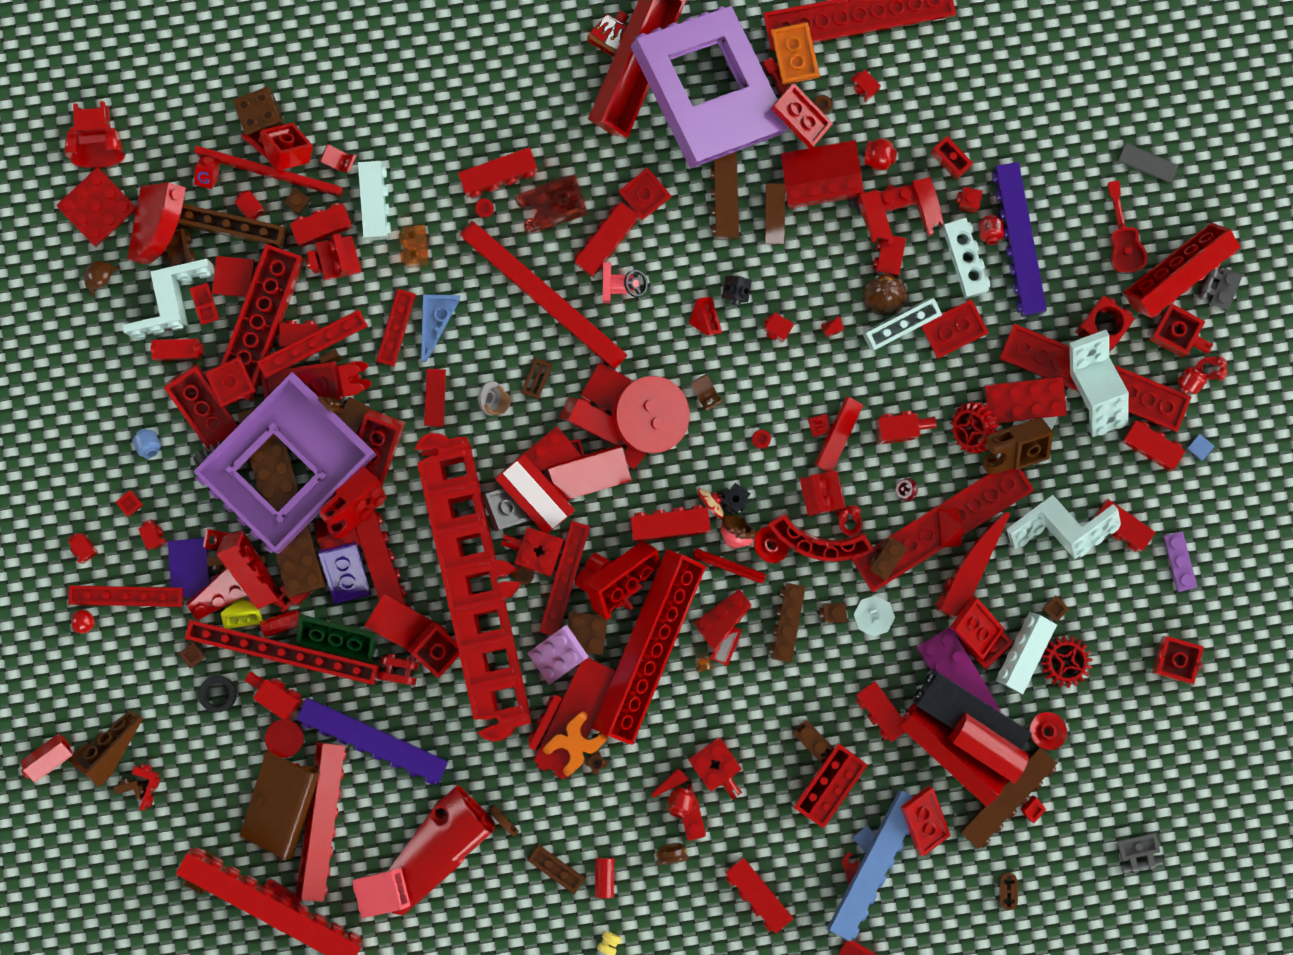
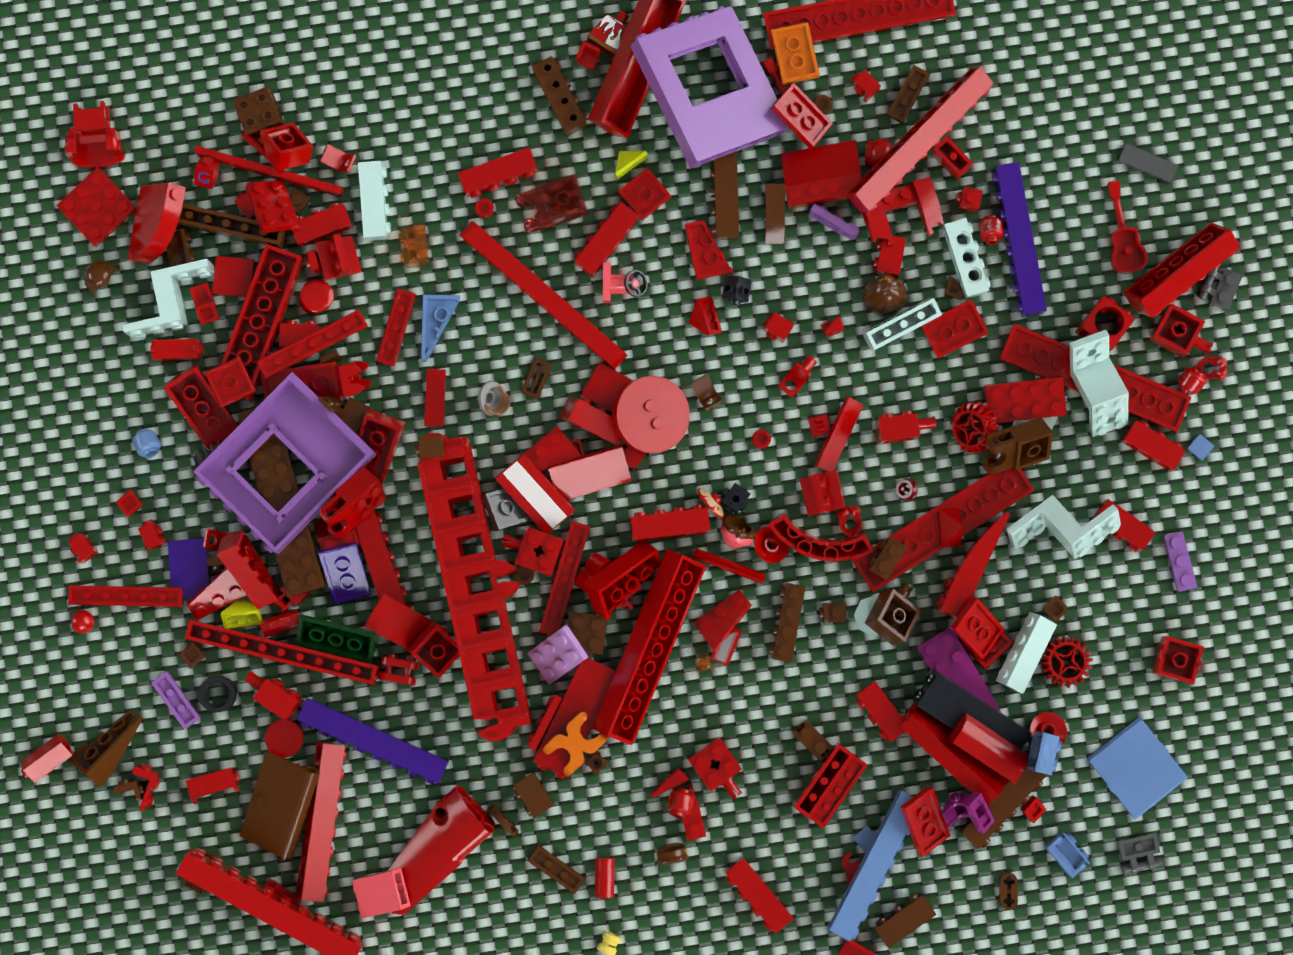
(176, 700): none -> medium lavender plate
(213, 783): none -> red brick
(272, 206): none -> red plate
(316, 296): none -> red piece
(430, 447): none -> reddish brown brick
(533, 795): none -> reddish brown brick
(559, 96): none -> reddish brown brick
(588, 56): none -> red panel
(629, 160): none -> neon yellow slope
(704, 252): none -> red wing
(799, 375): none -> red bracket
(834, 222): none -> medium lavender hinge
(893, 615): none -> reddish brown brick
(904, 920): none -> reddish brown brick
(908, 94): none -> reddish brown plate
(919, 139): none -> brick
(953, 289): none -> reddish brown tile
(964, 806): none -> magenta tile
(1043, 753): none -> medium blue slope
(1067, 854): none -> medium blue hinge
(1137, 768): none -> medium blue piece

